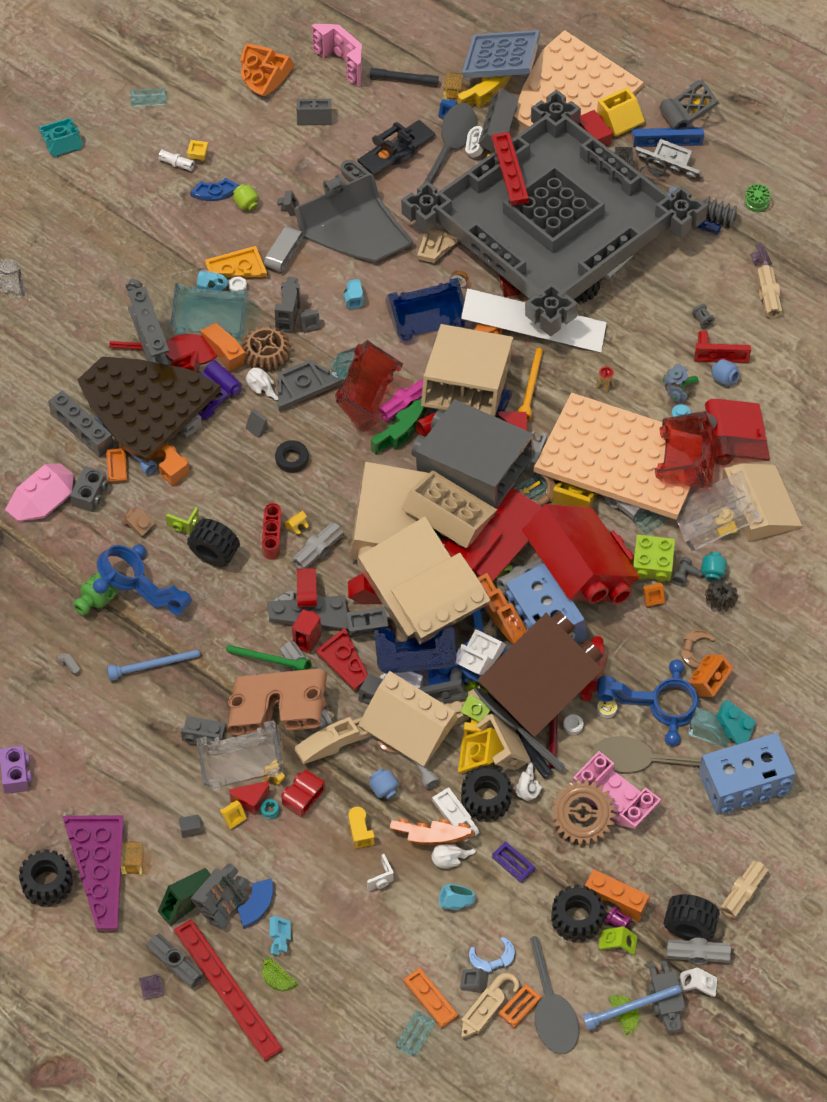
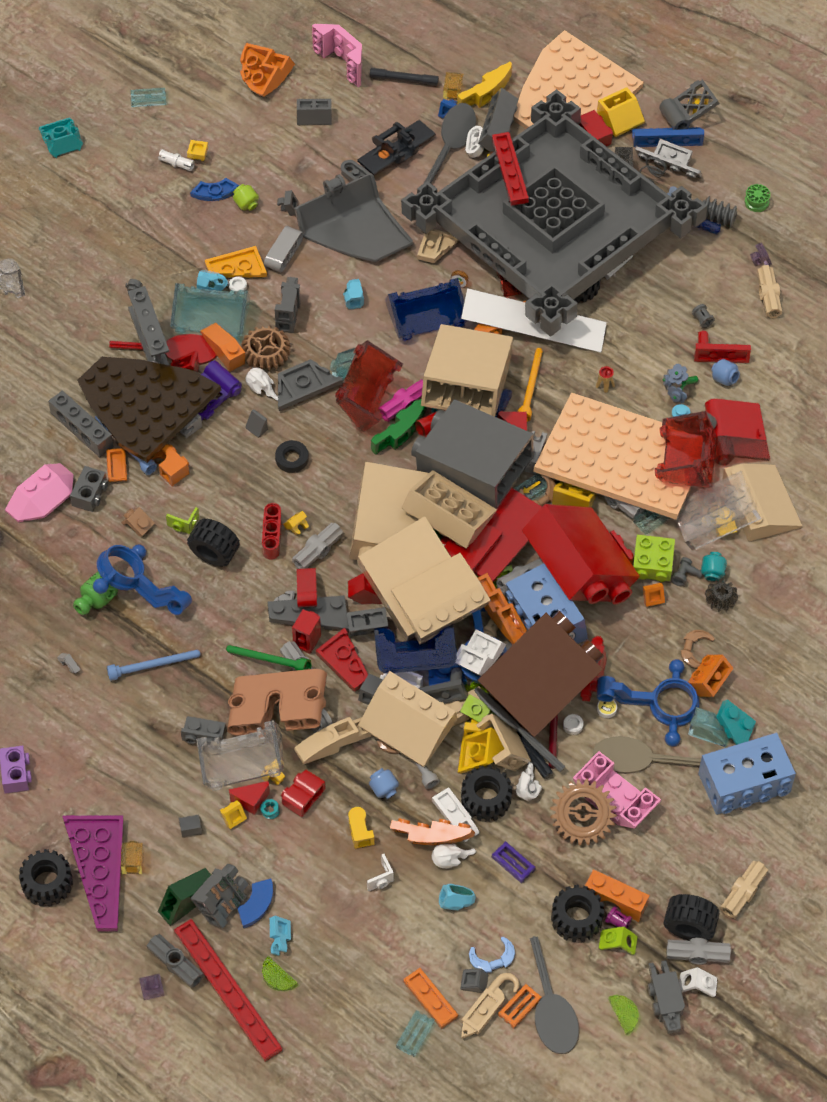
(309, 320): dark grey tile -> none
(501, 54): sand blue plate -> none
(593, 1019): medium blue piece -> none

